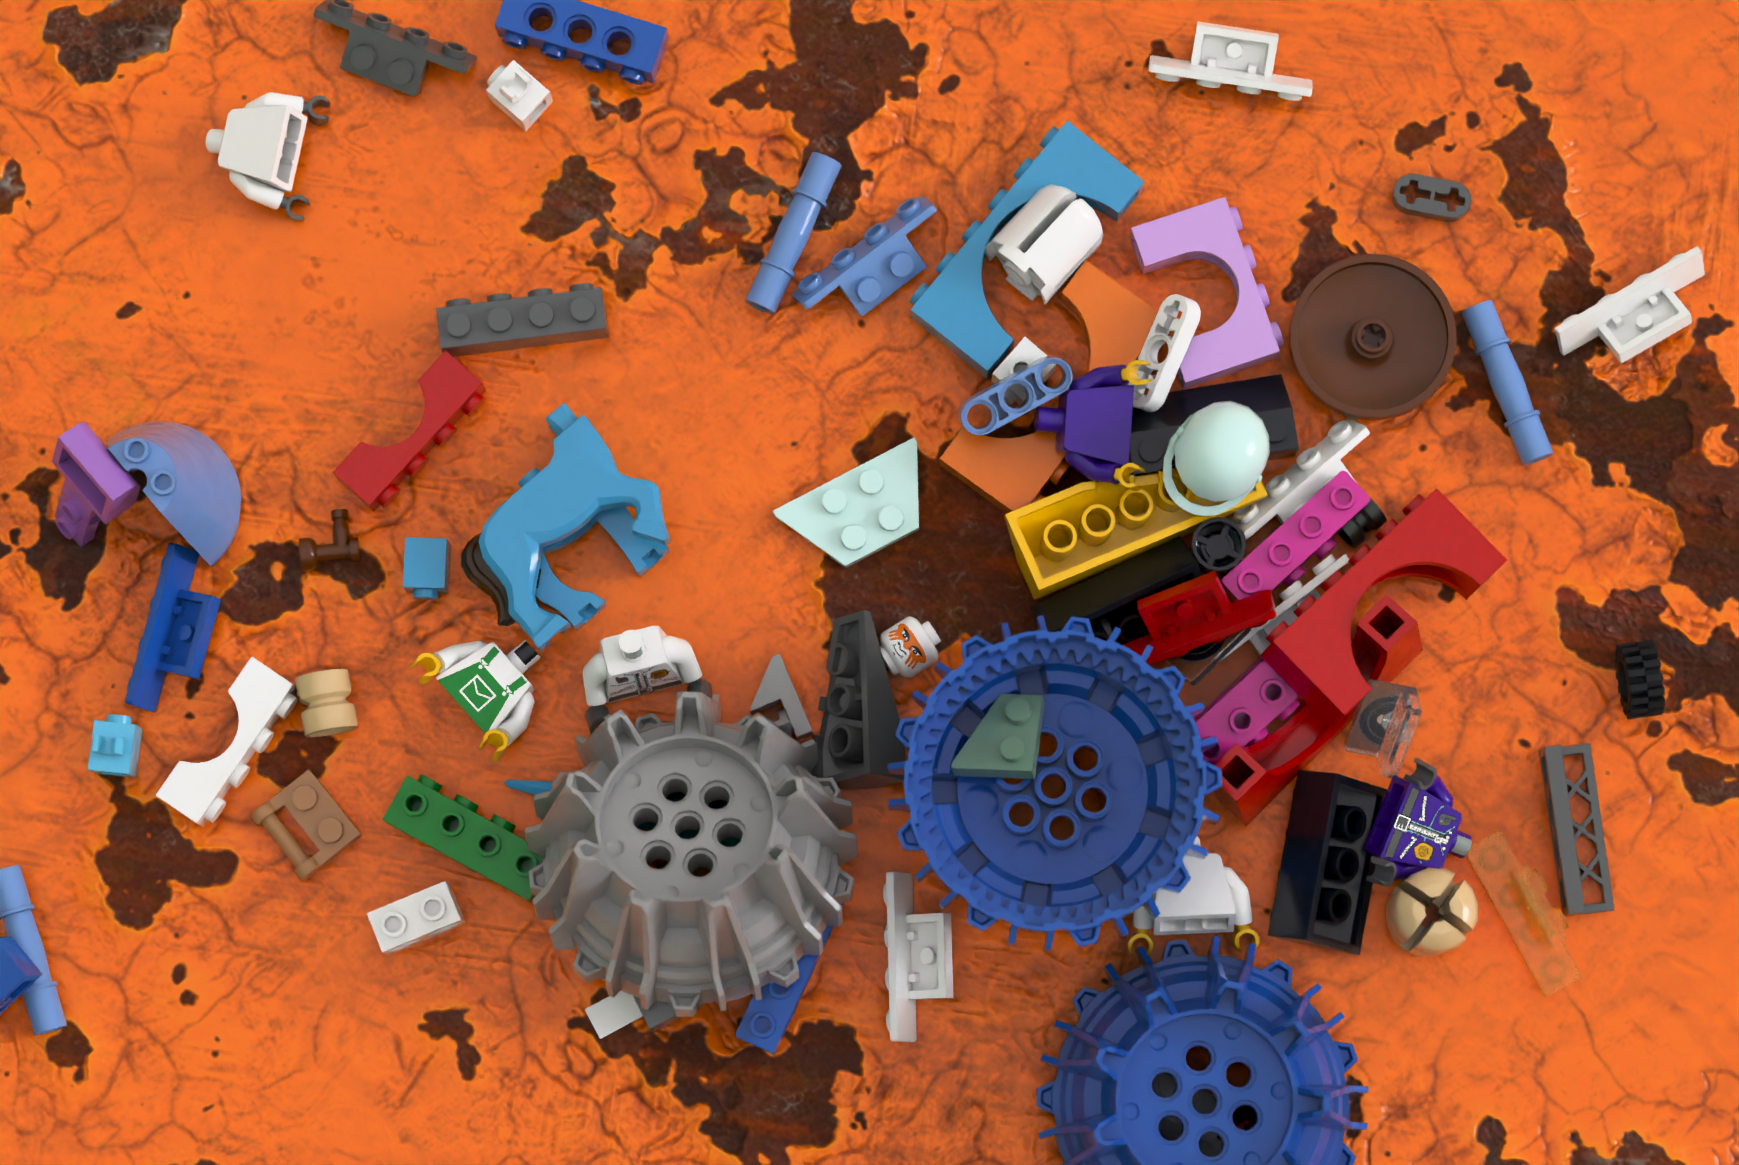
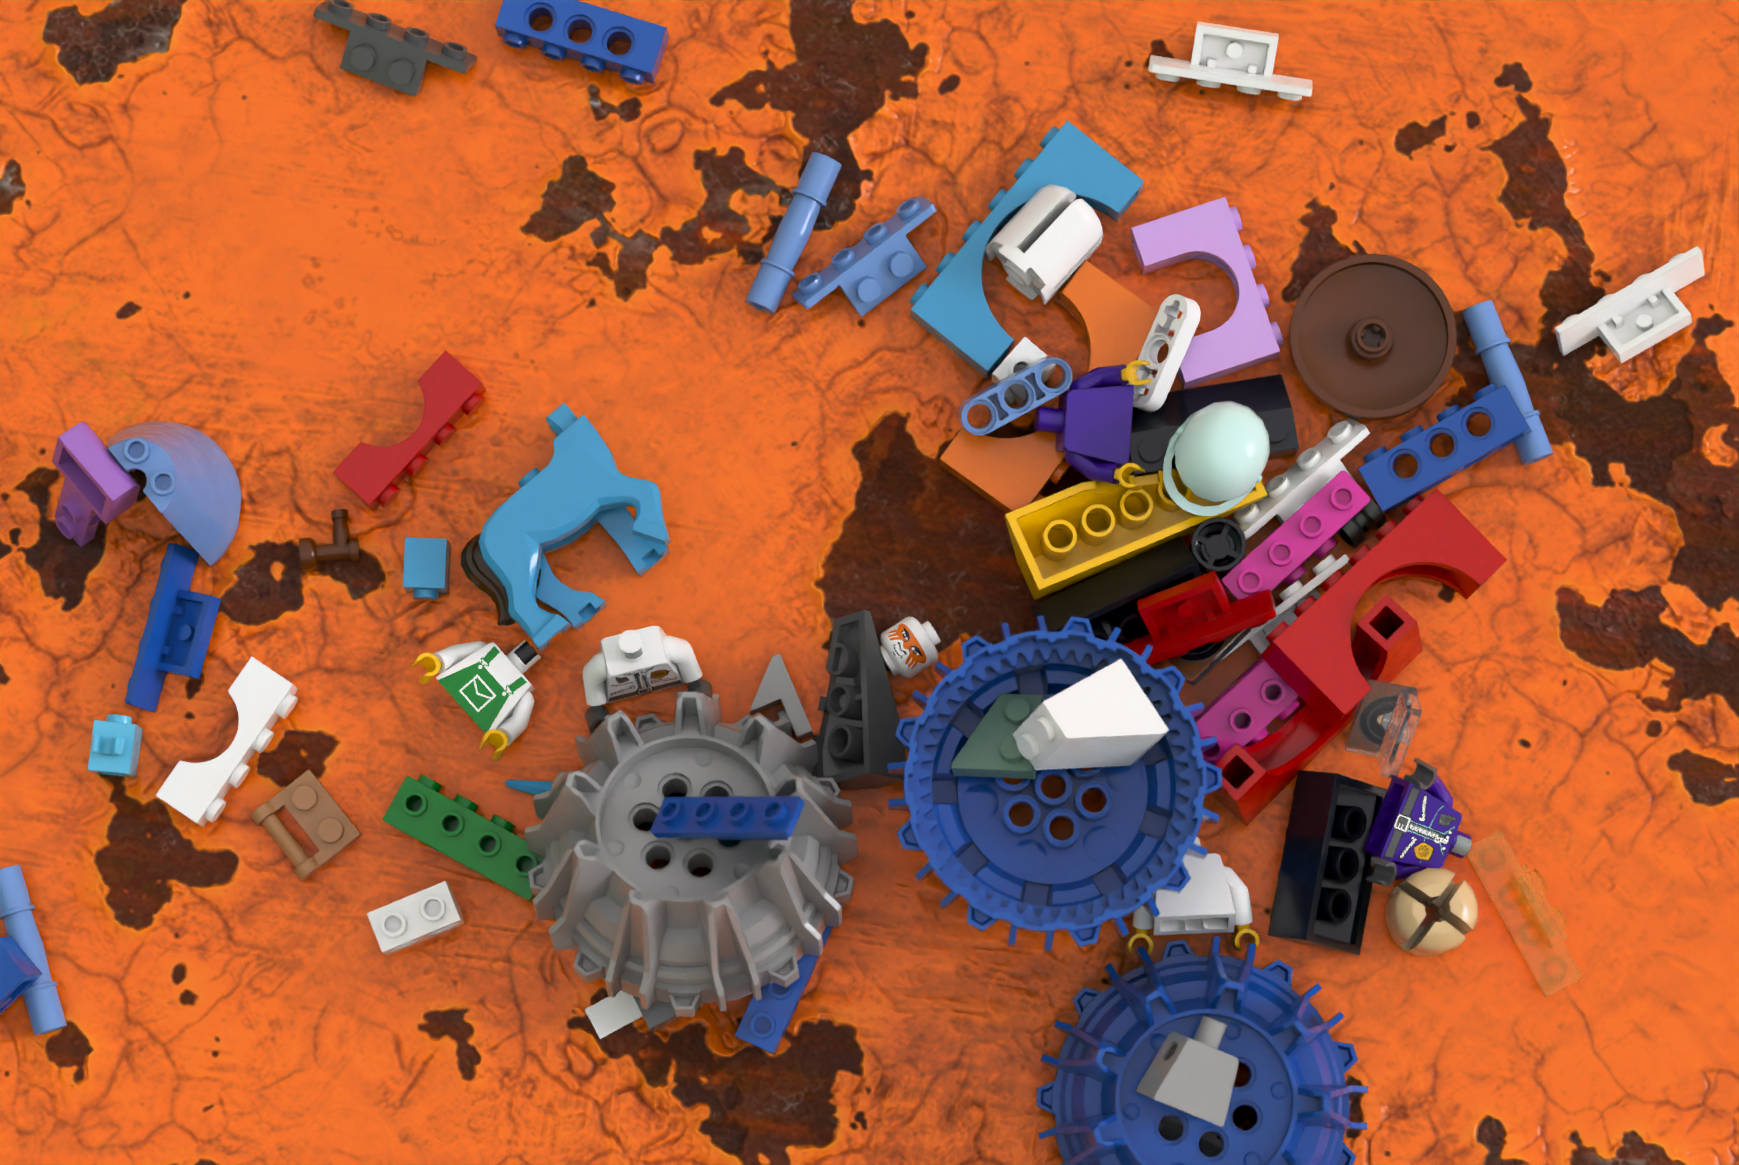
(264, 147): white torso -> none
(326, 701): tan wheel -> none
(518, 94): white brick -> none
(523, 321): dark grey brick -> none
(728, 817): none -> blue bracket
(861, 507): light aqua wing -> none
(917, 956): white bracket -> none
(1092, 724): none -> white slope
(1193, 1073): none -> light grey torso
(1433, 188): dark grey beam -> none
(1506, 427): none -> blue brick
(1562, 830): dark grey fence -> none
(1639, 679): black tyre -> none

